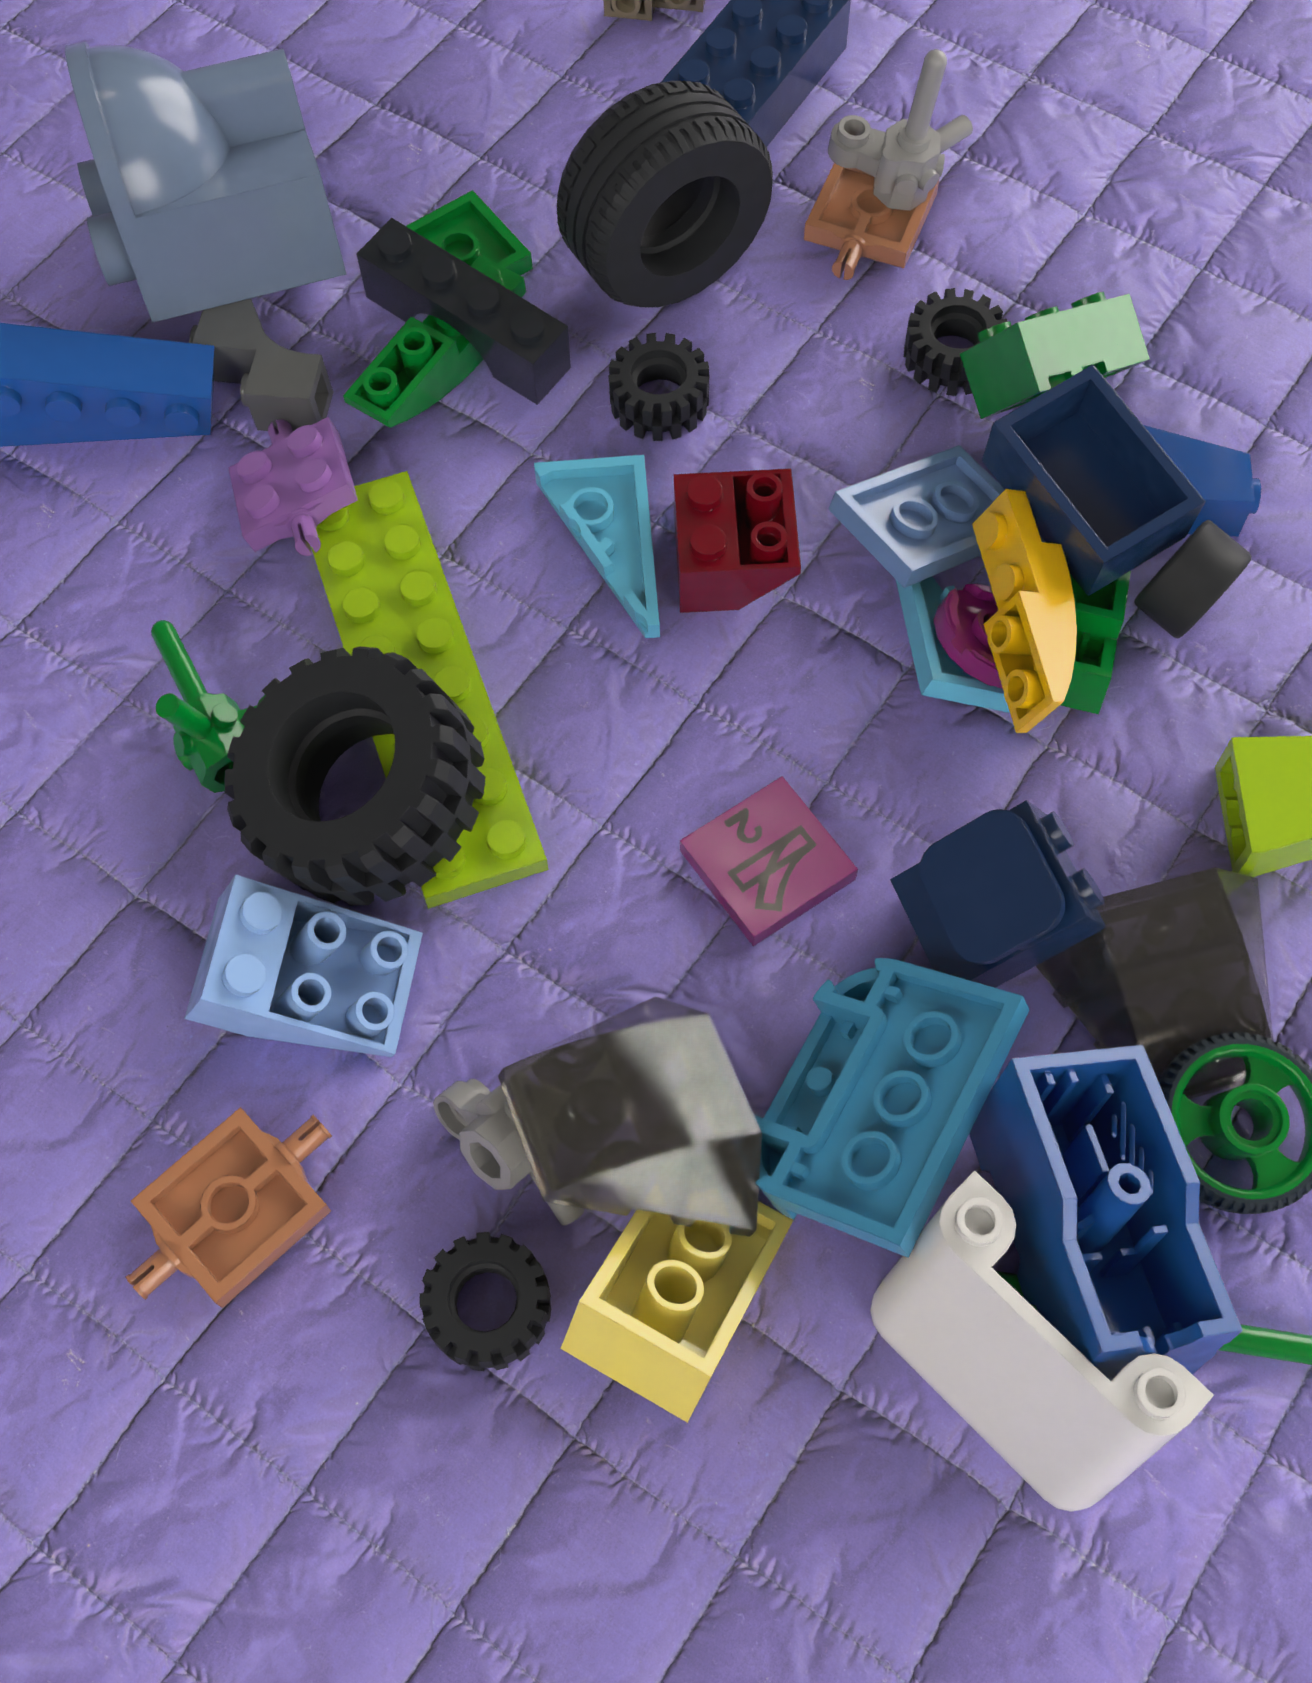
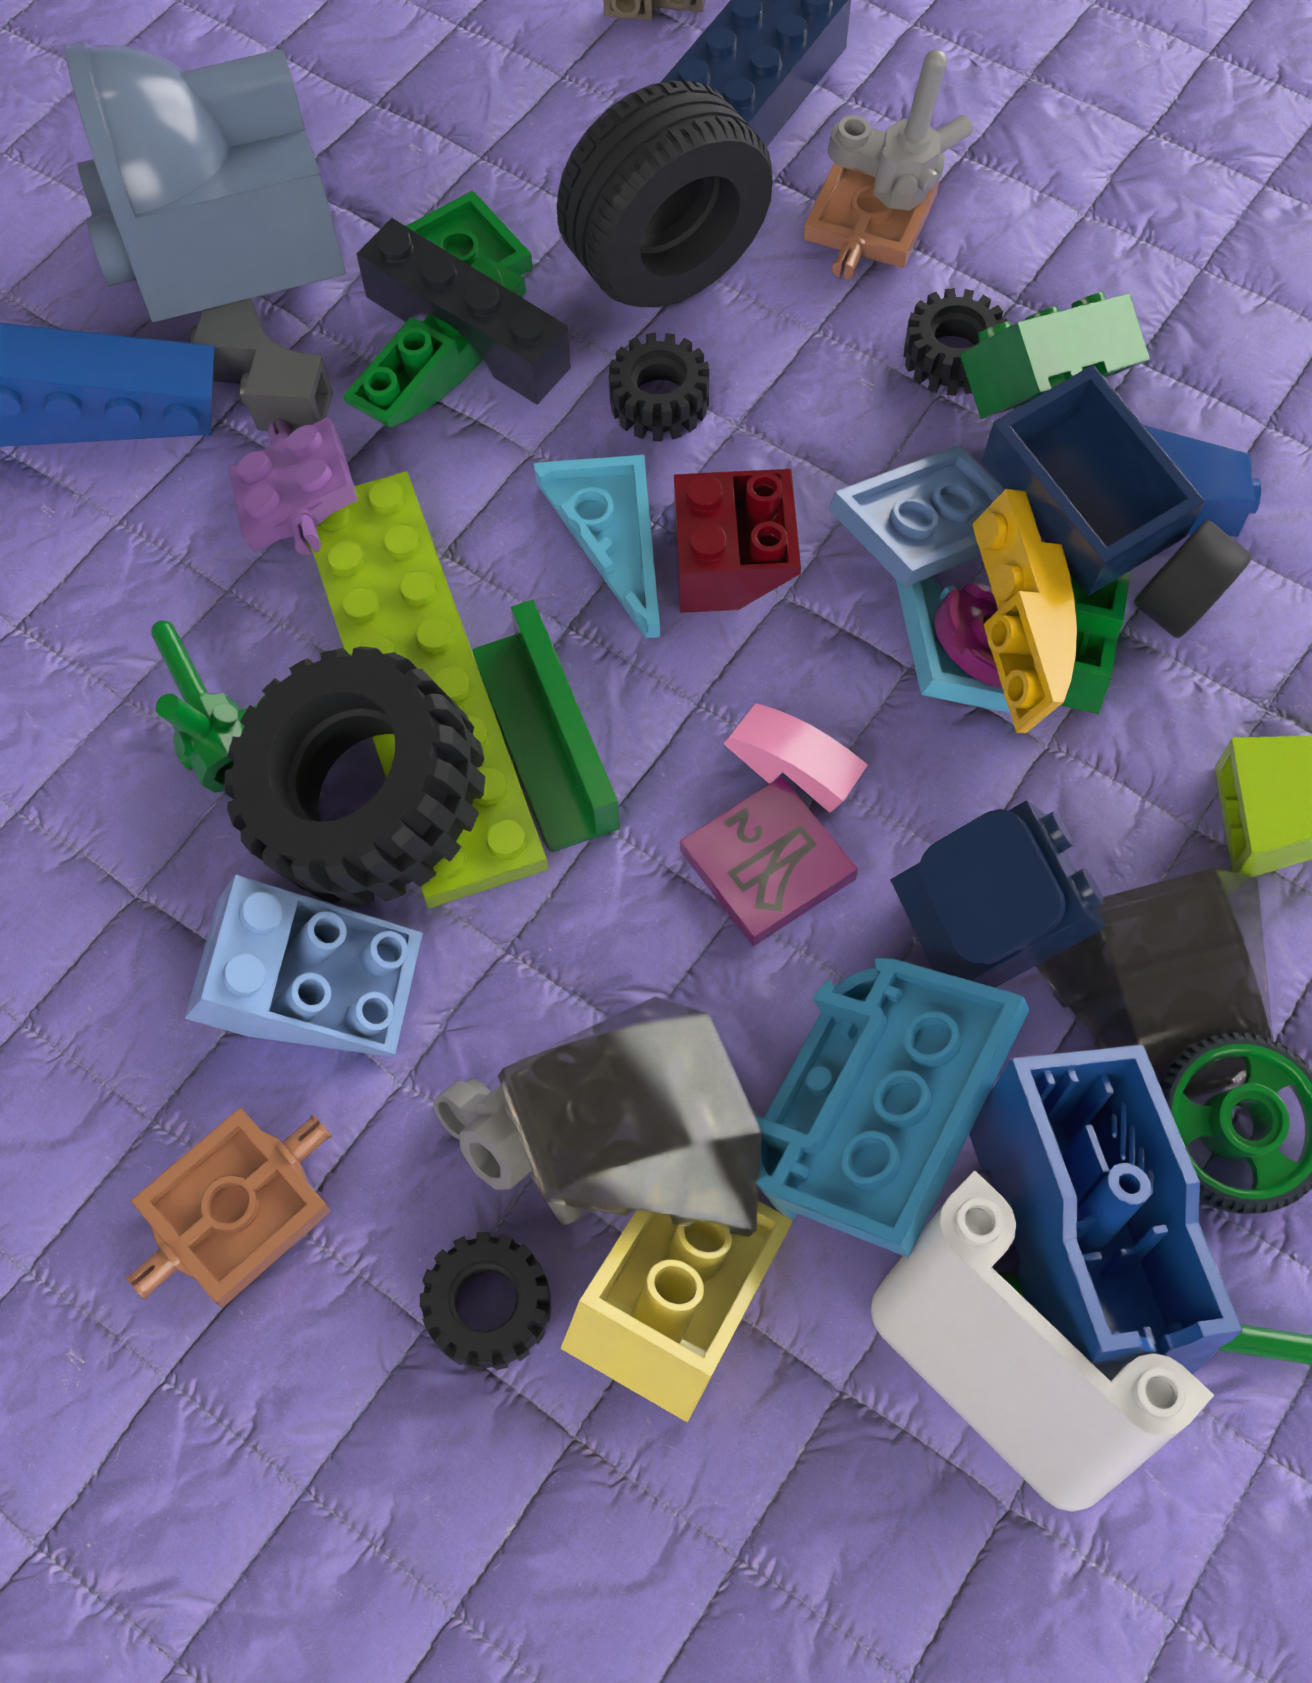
(547, 734): none -> green panel
(781, 743): none -> bright pink slope

